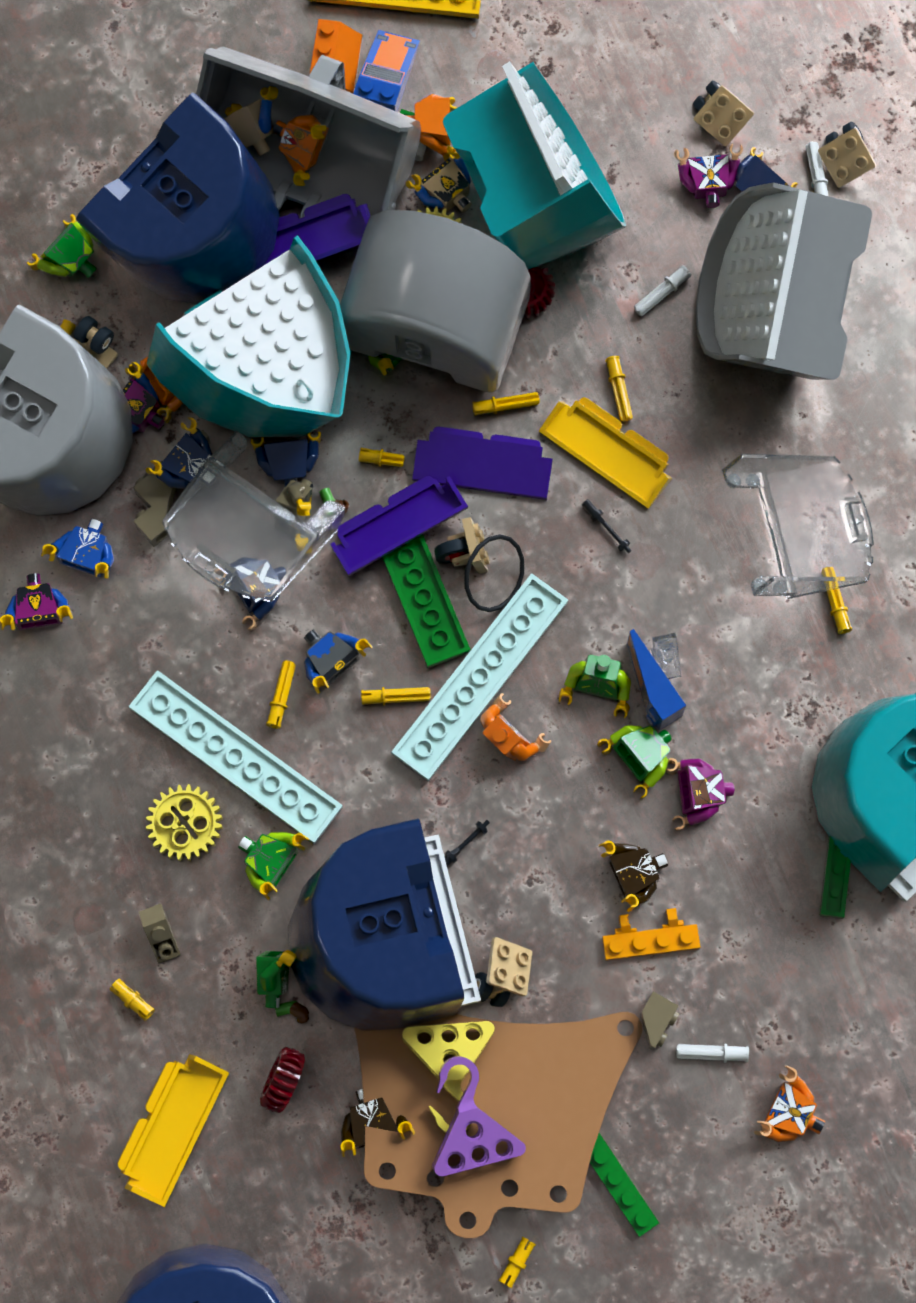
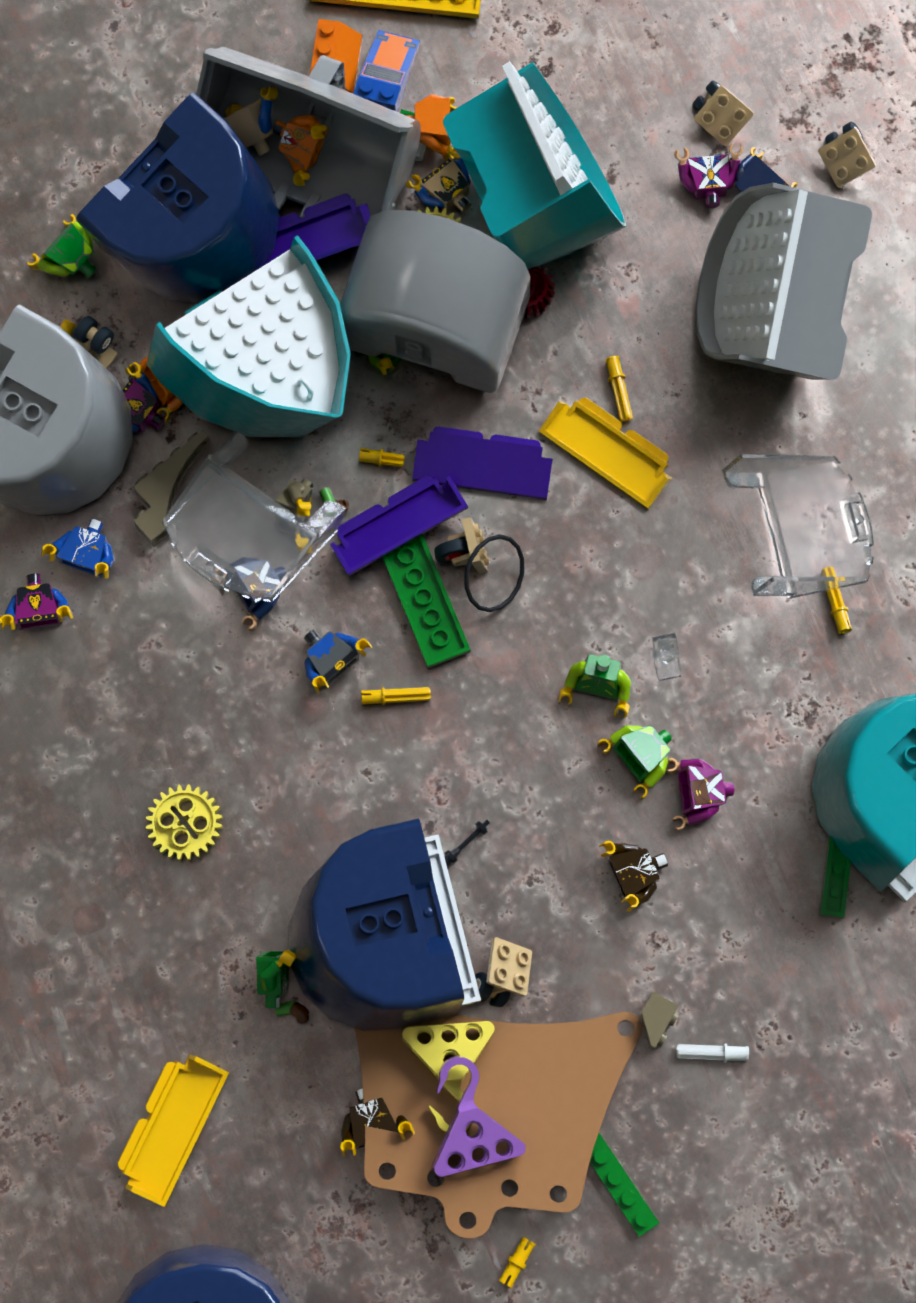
(132, 999): yellow pin -> none
(159, 933): dark tan slope -> none
(183, 459): dark blue torso -> none
(236, 757): light aqua plate -> none
(270, 858): torso -> none
(281, 693): yellow axle -> none
(282, 1080): dark red gear -> none
(289, 458): dark blue torso -> none
(479, 677): light aqua plate -> none
(505, 403): yellow axle -> none
(506, 737): orange torso -> none
(596, 515): black piece -> none
(658, 694): blue slope -> none
(664, 289): white axle -> none
(668, 939): light orange hinge -> none
(791, 1111): torso -> none
(818, 182): white axle -> none

